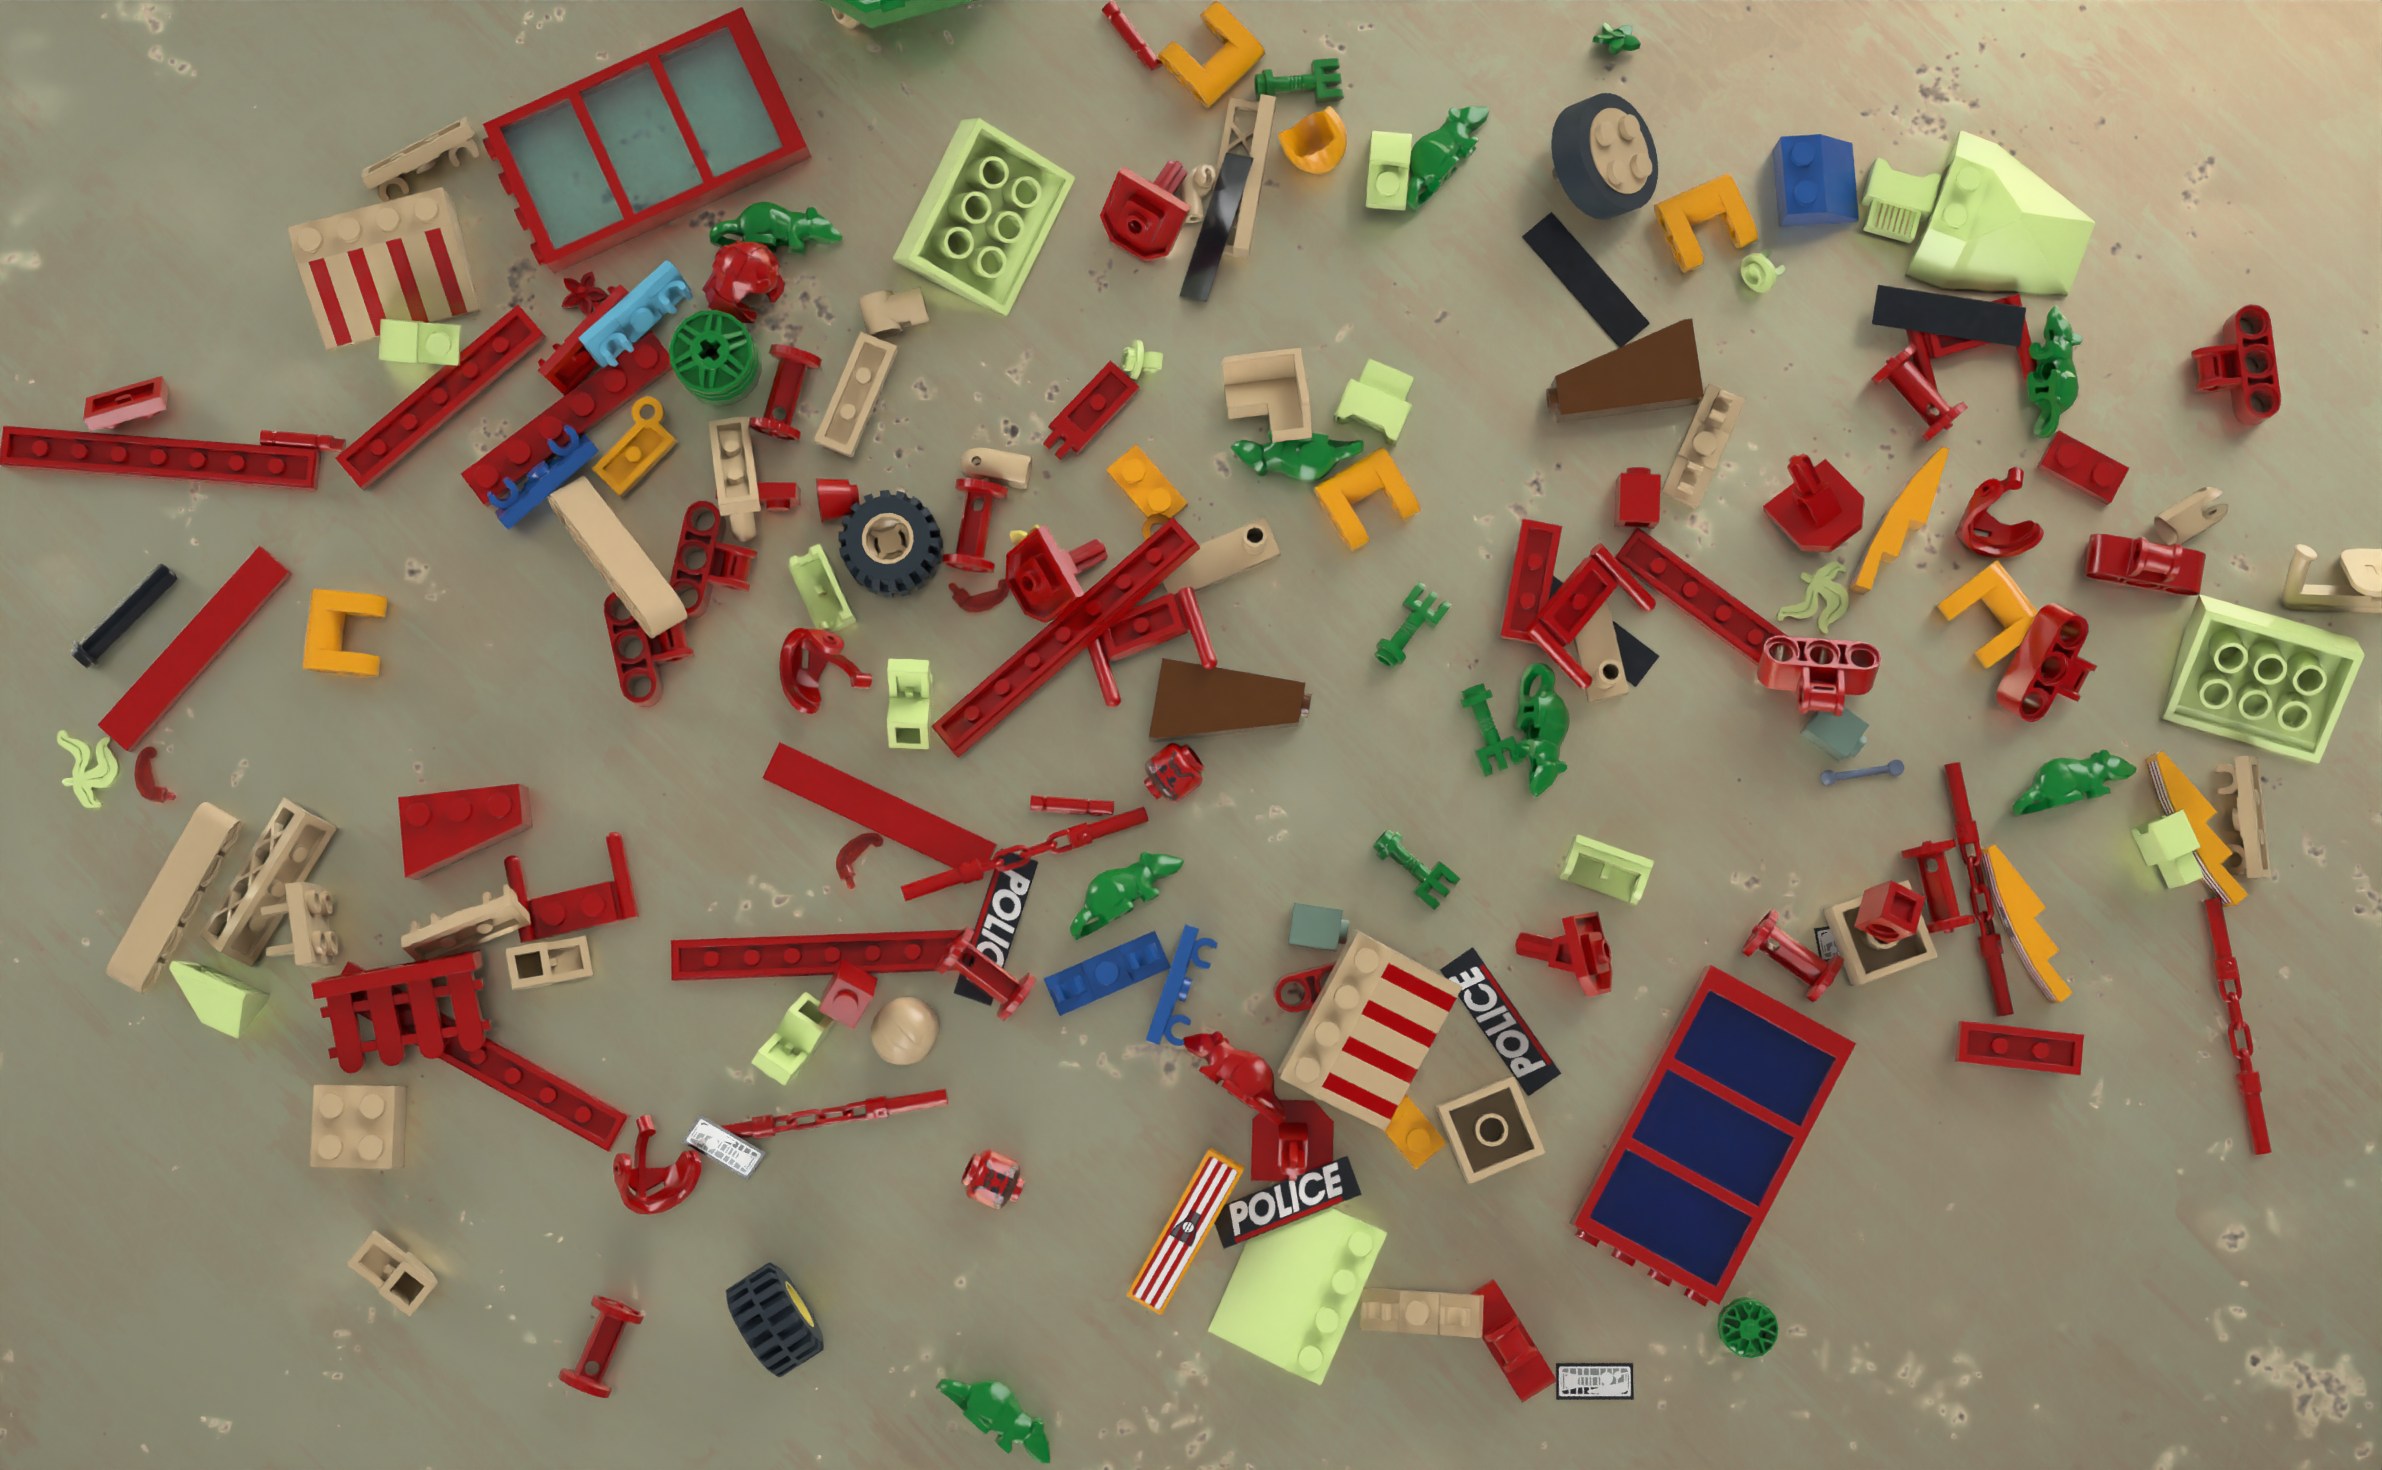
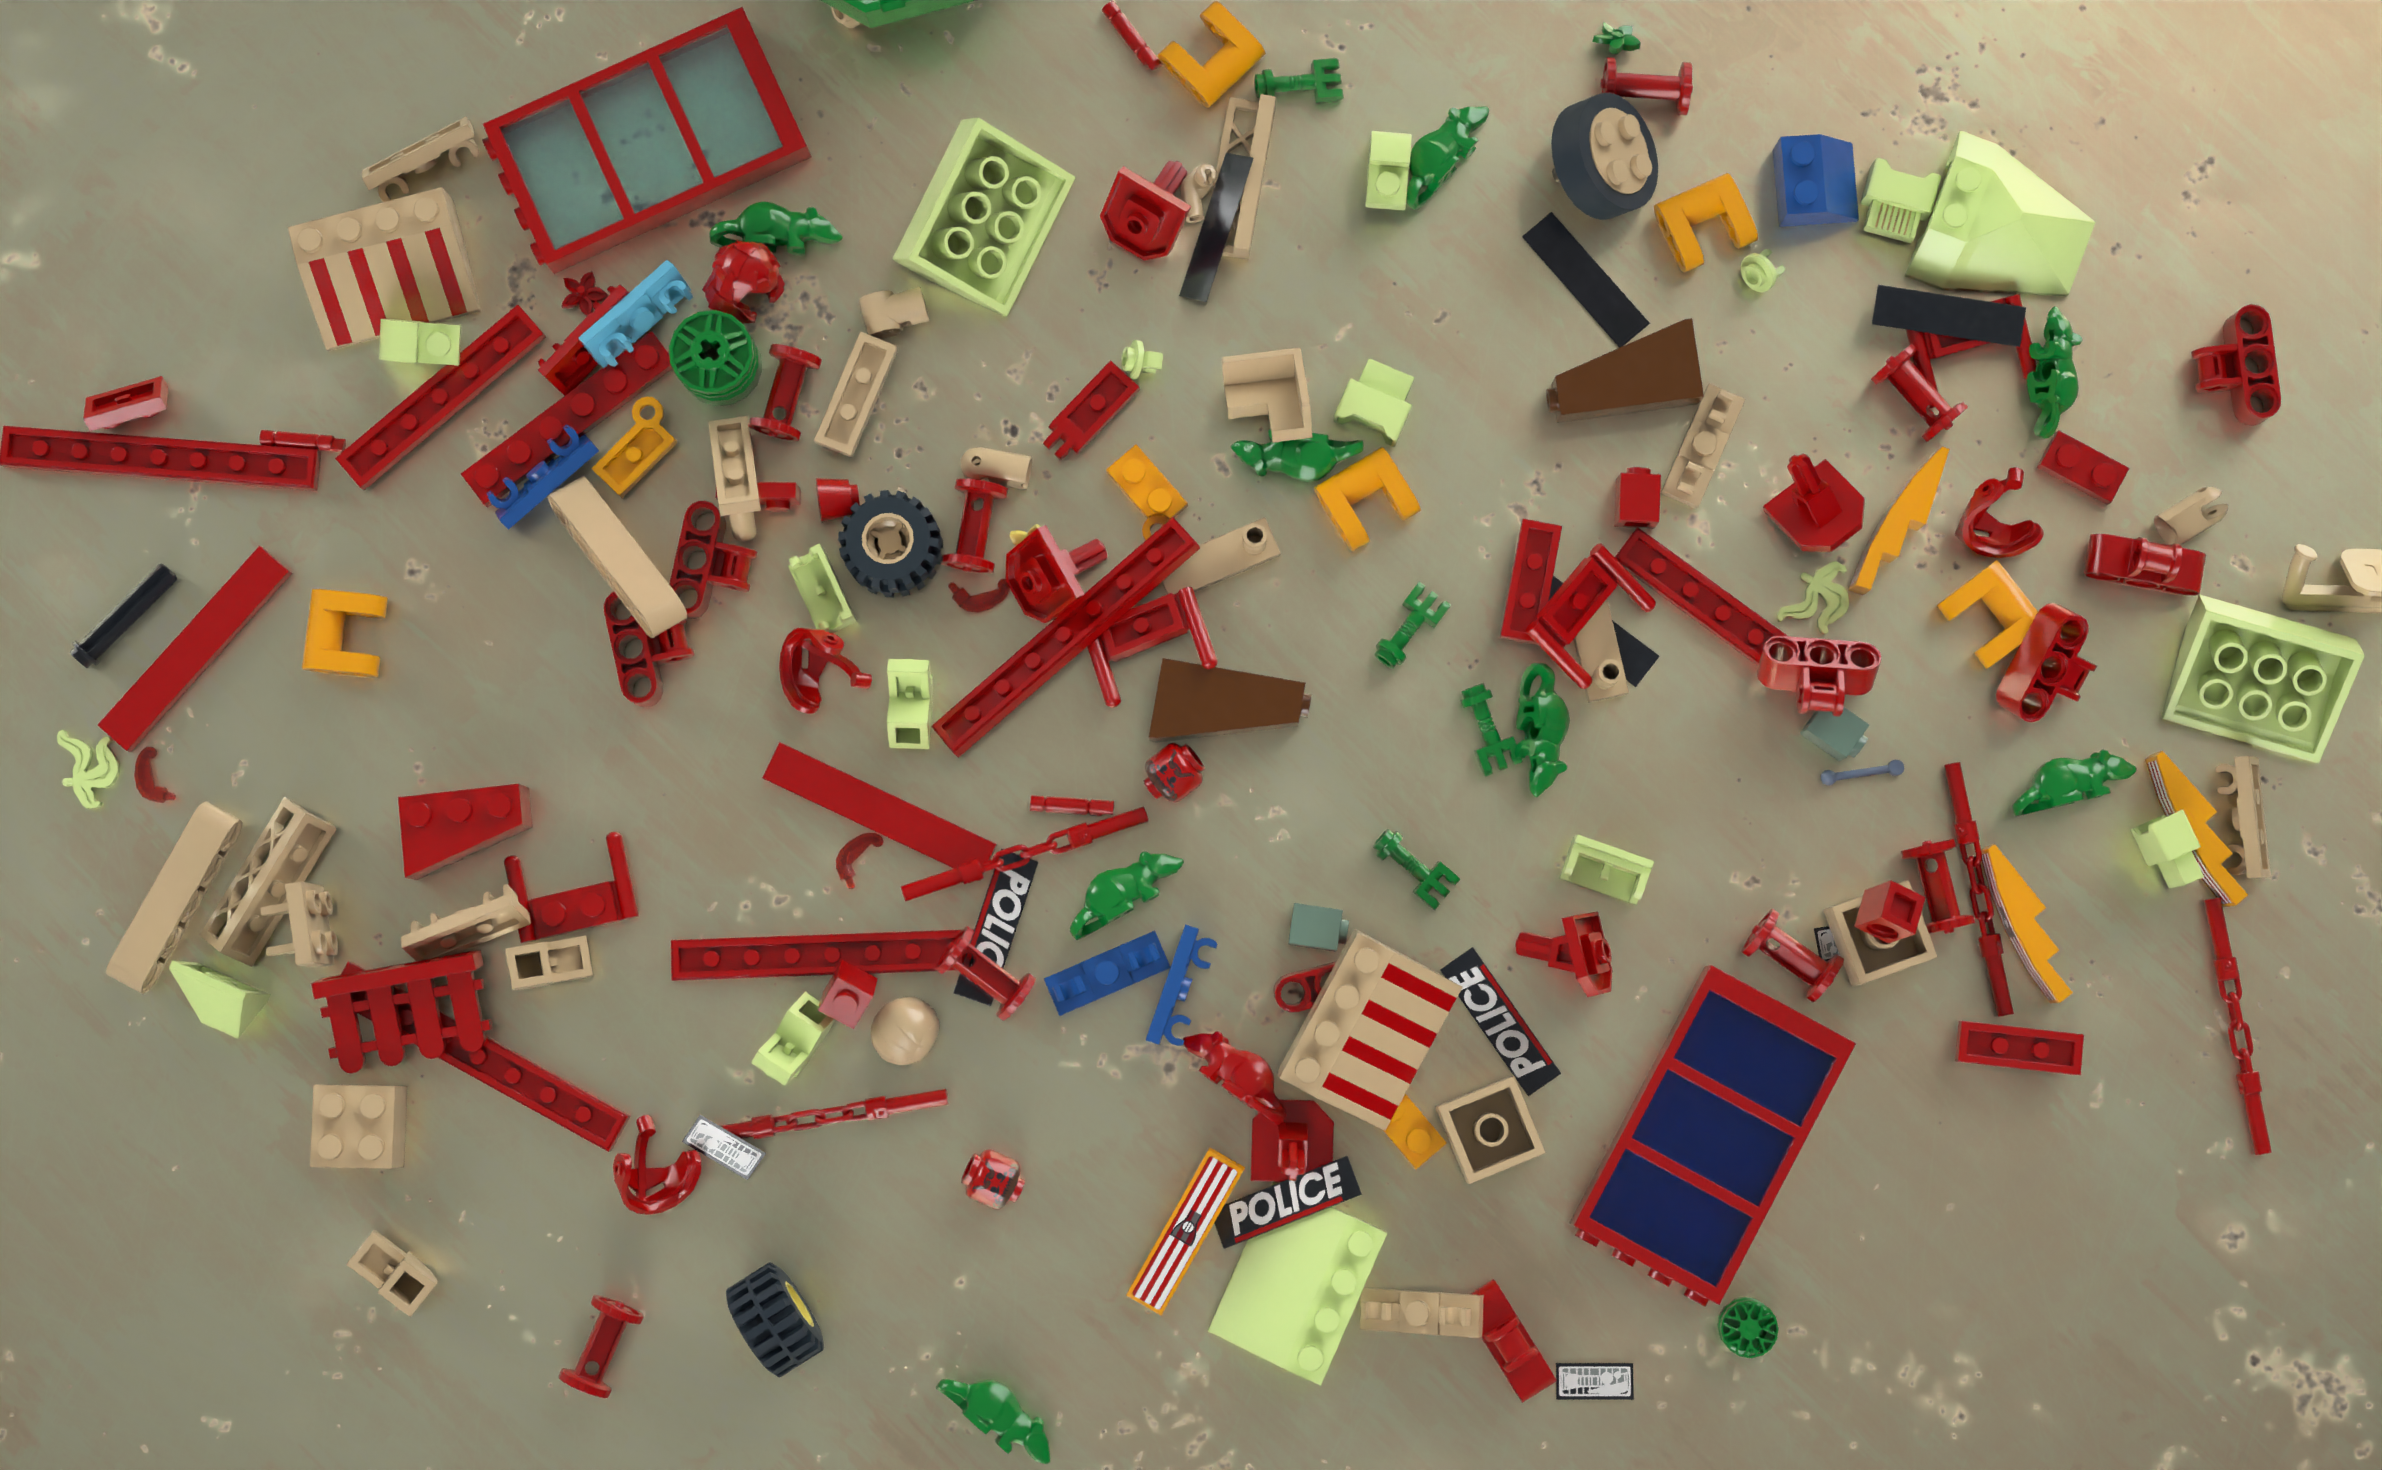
(1316, 141): light orange hair -> none
(1649, 86): none -> red hose

